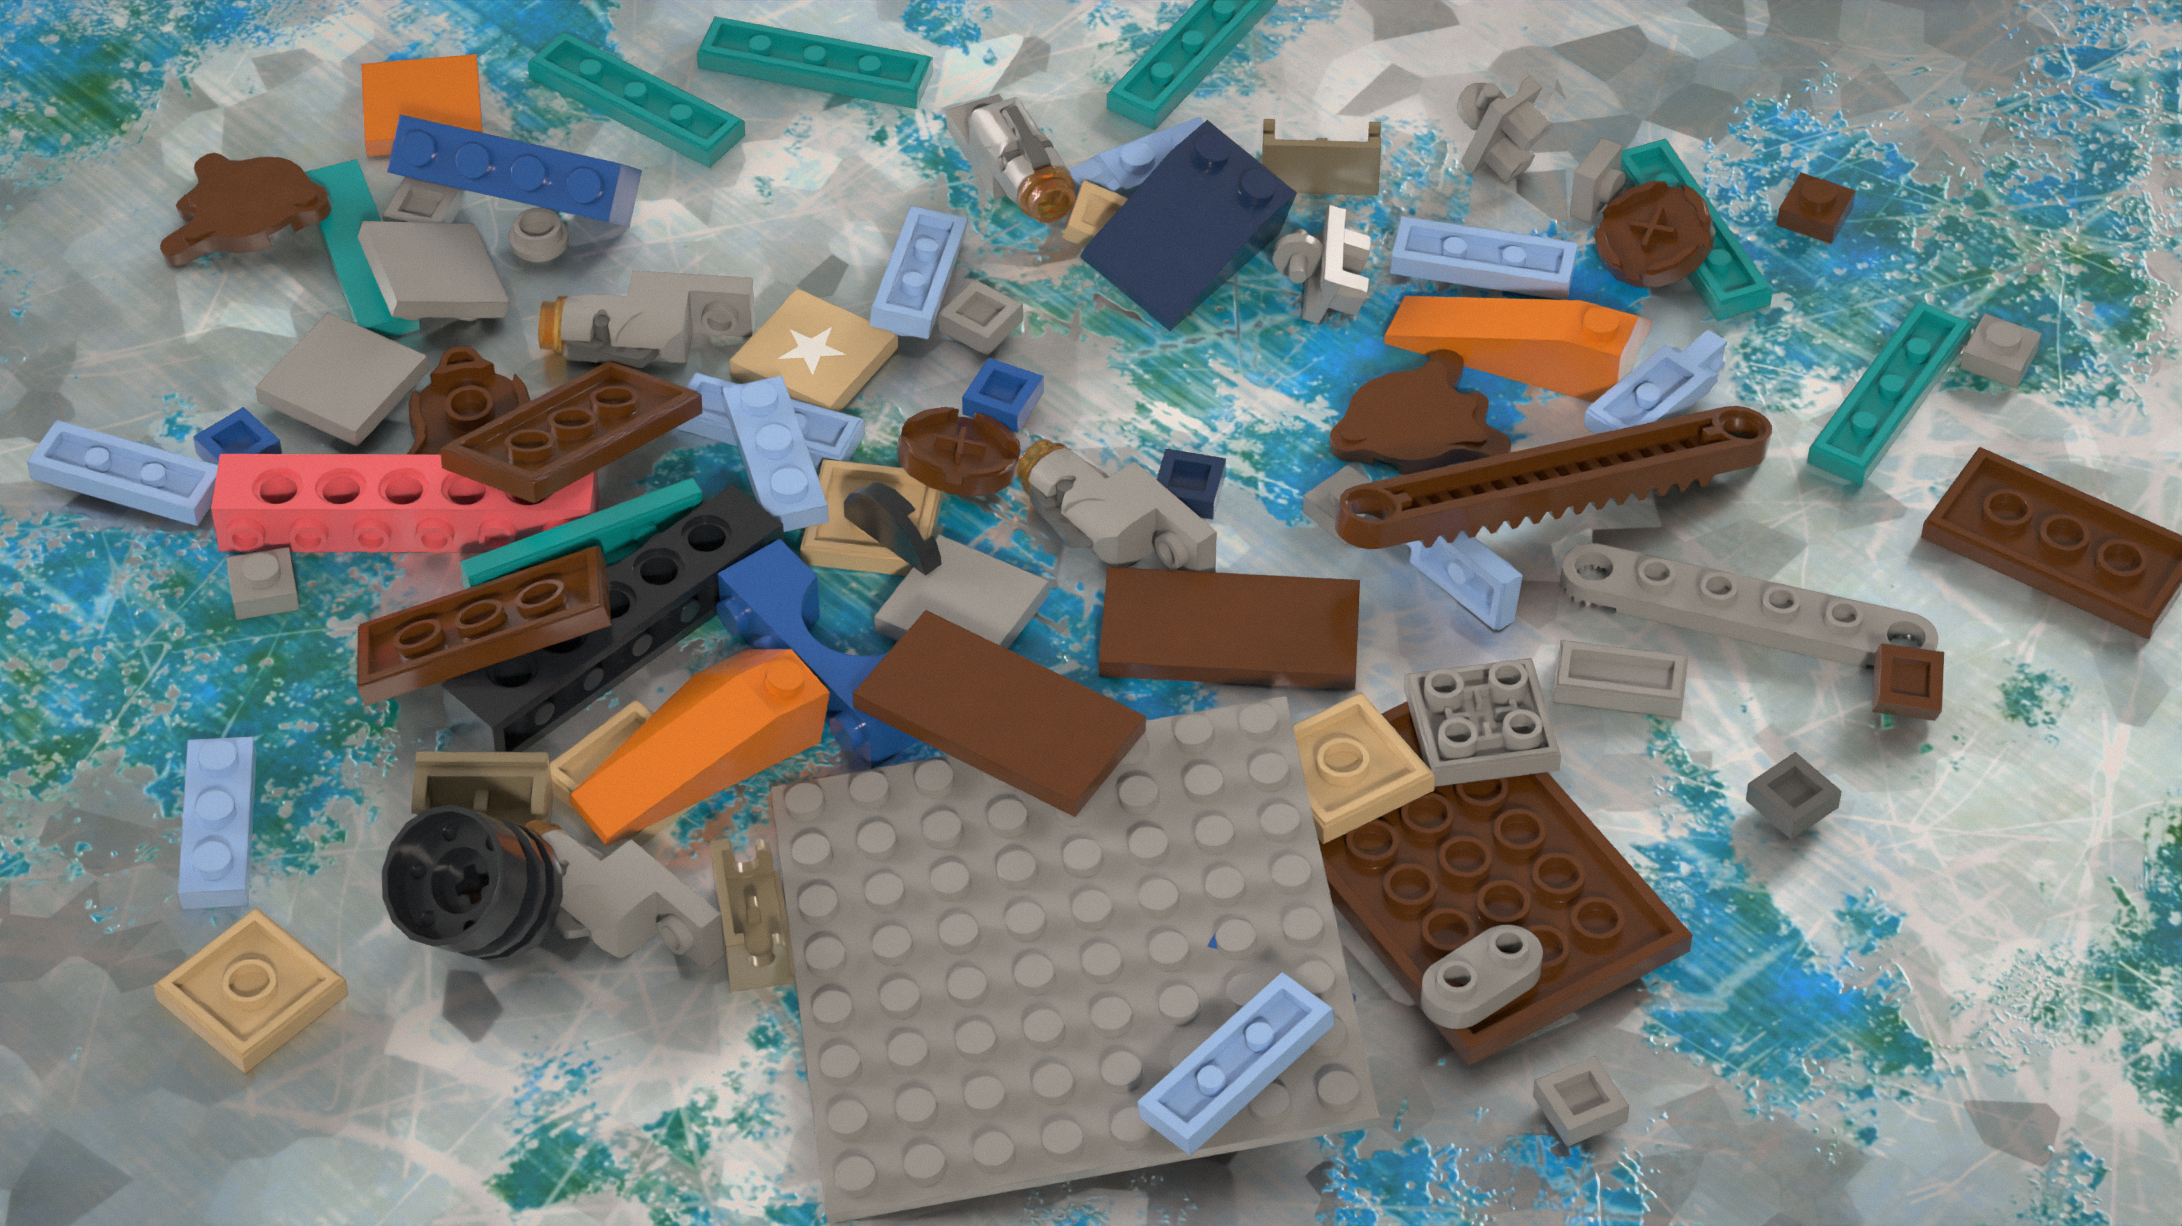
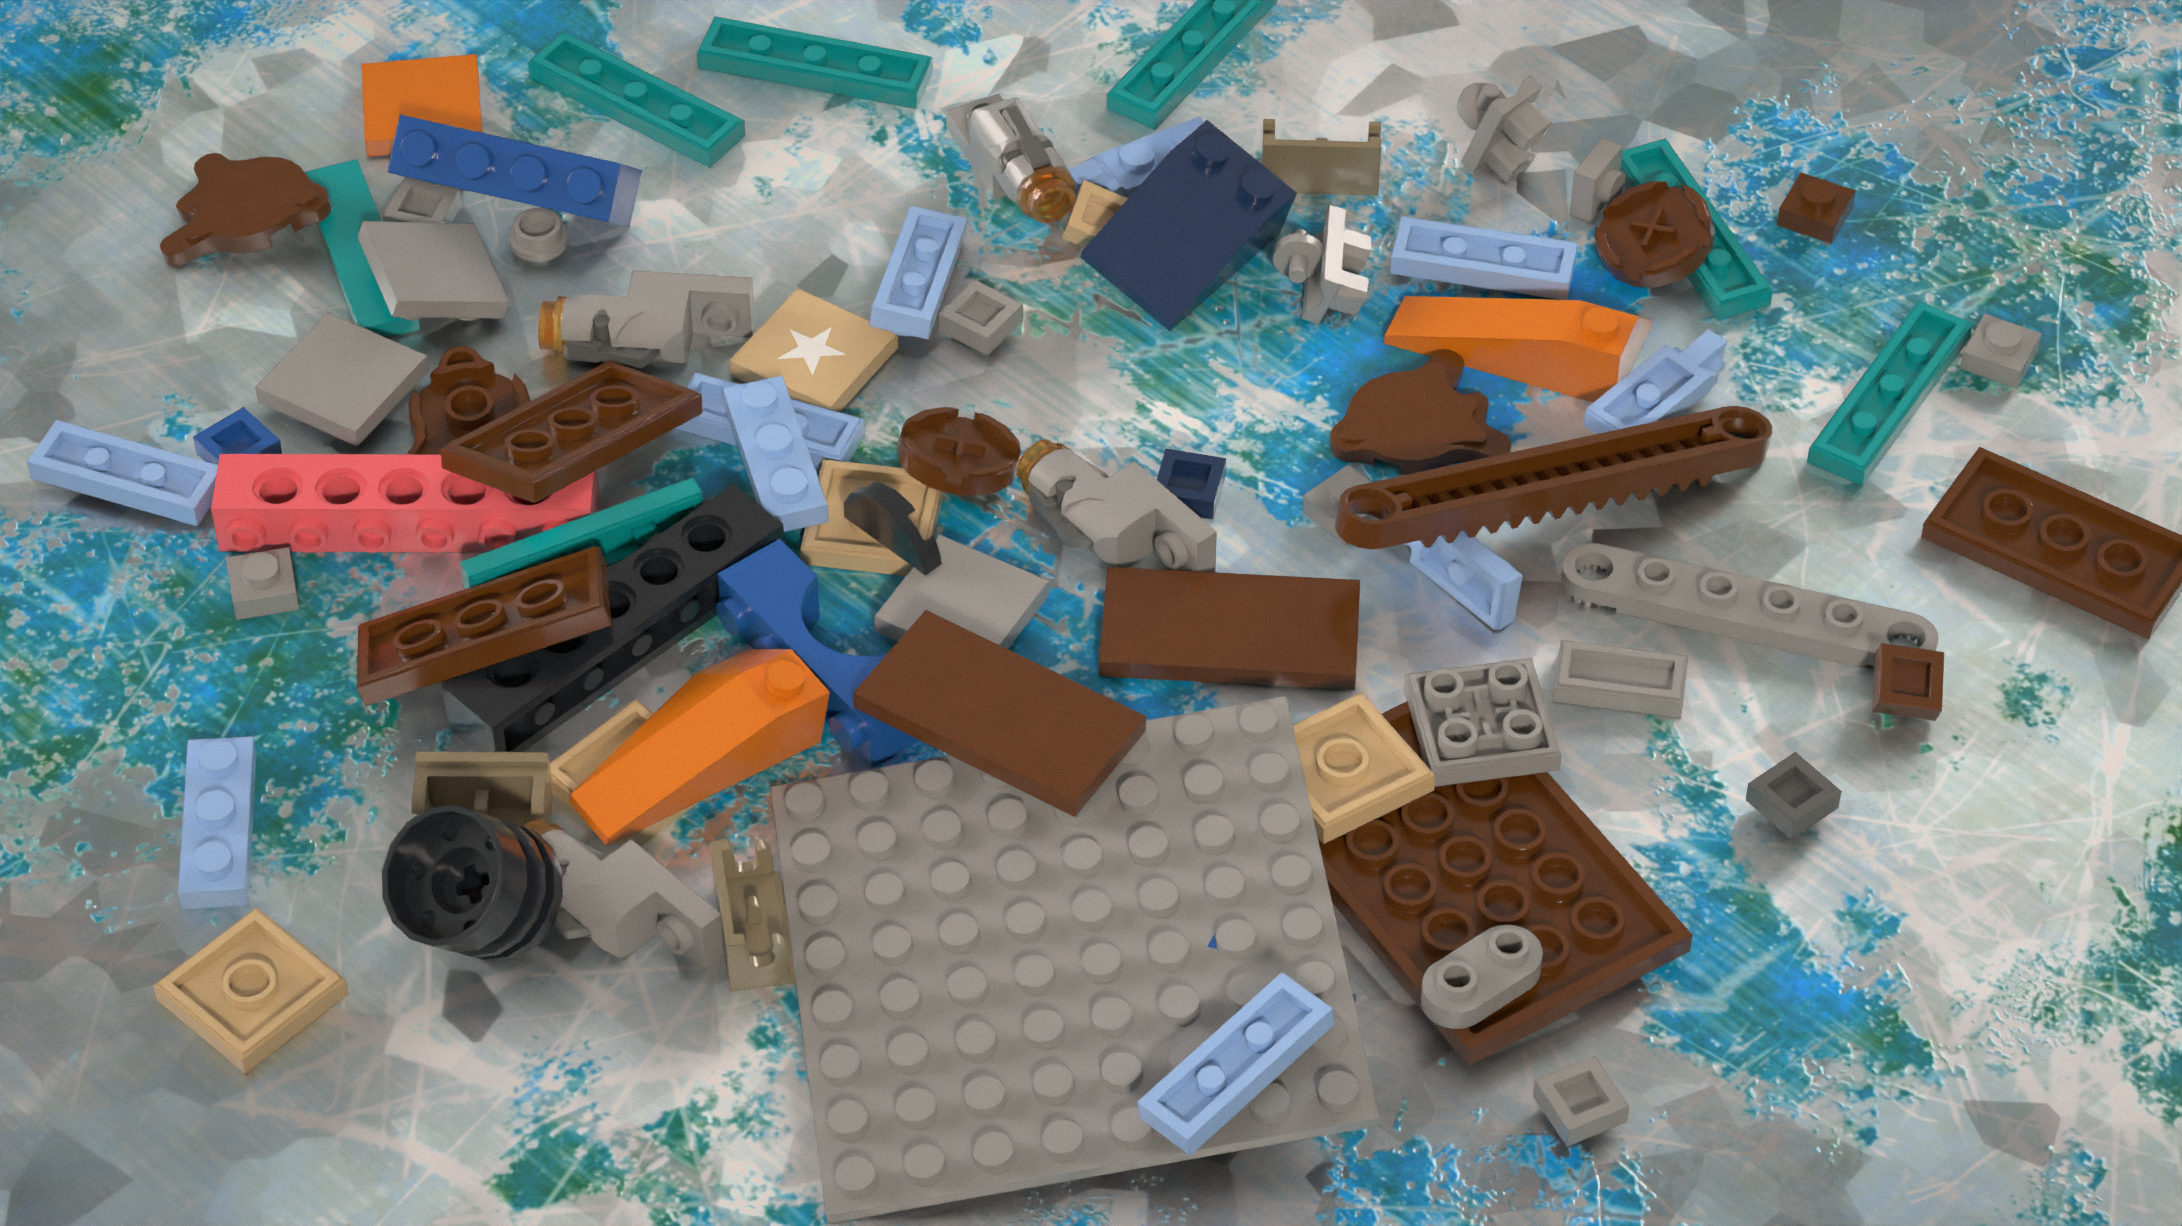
(1003, 393): blue plate -> none

